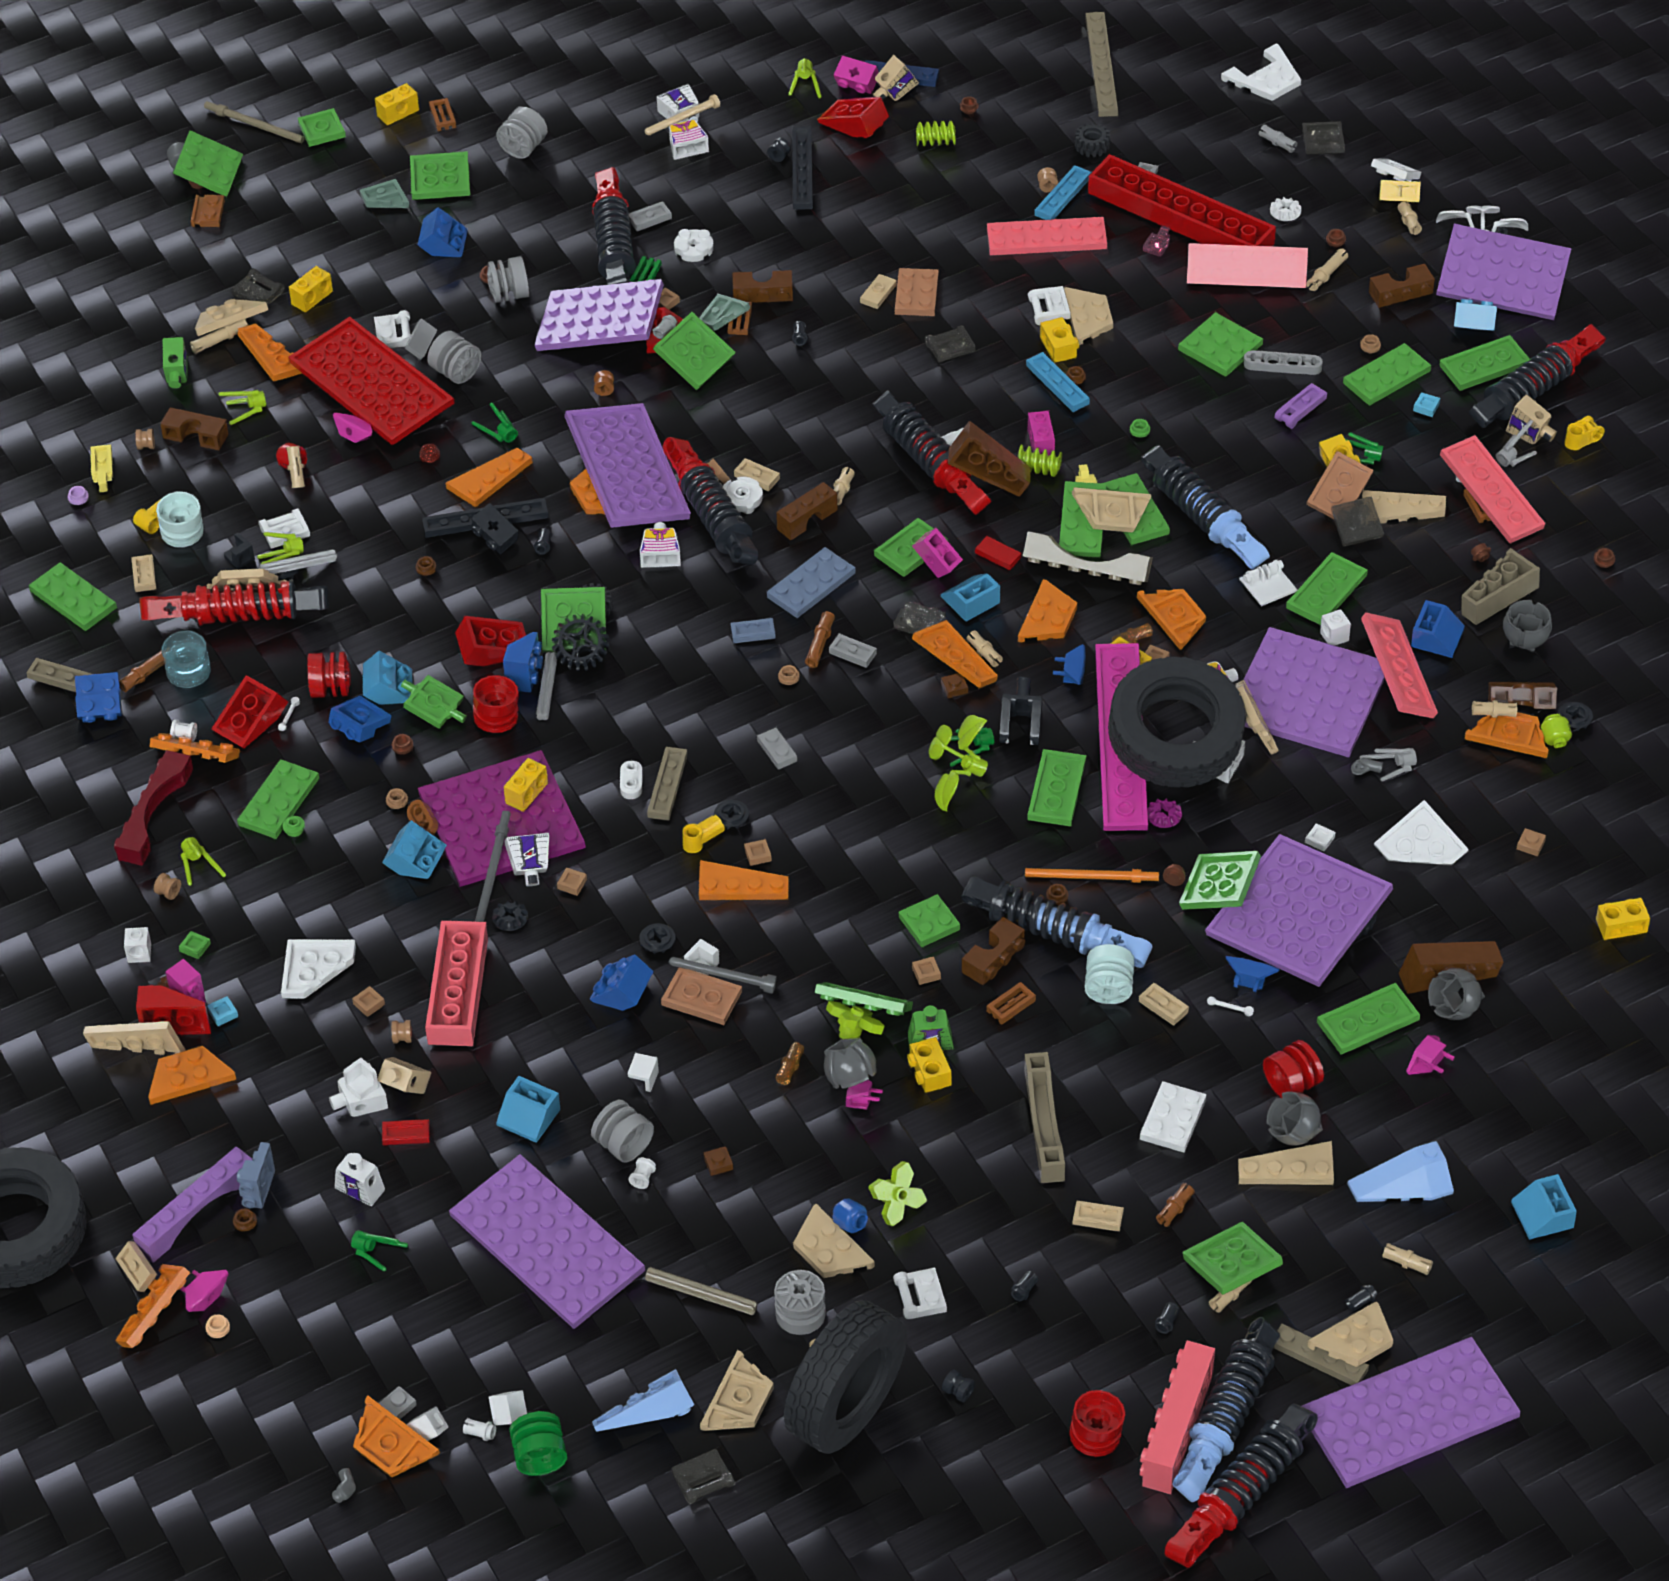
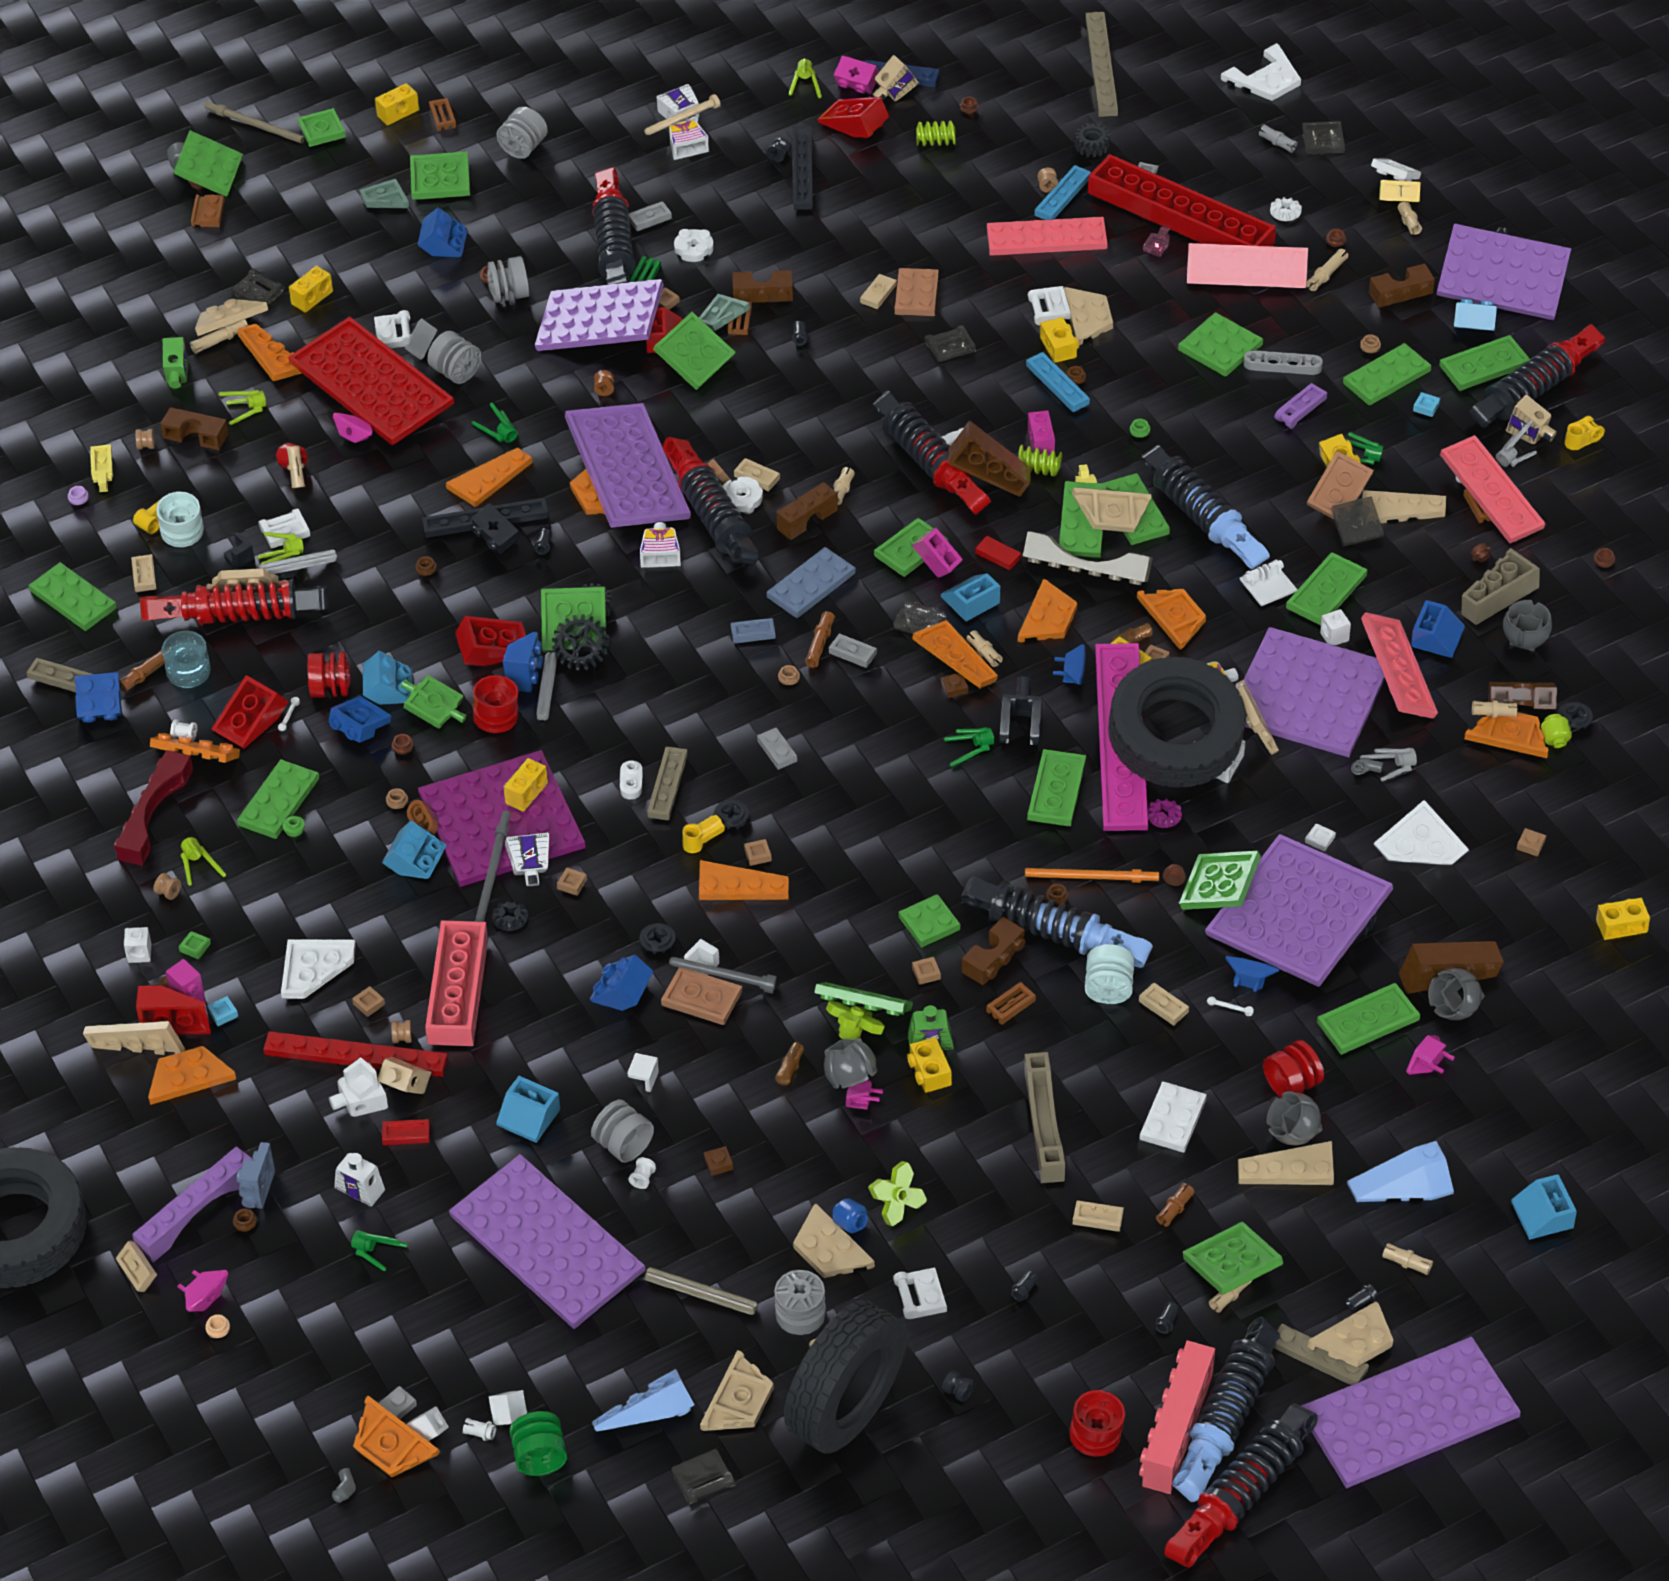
(170, 1280): orange wing -> none
(348, 1052): none -> red plate
(429, 453): clear red plate -> none
(668, 323): light grey pin -> none
(970, 763): lime plant -> none
(1509, 222): white plant -> none

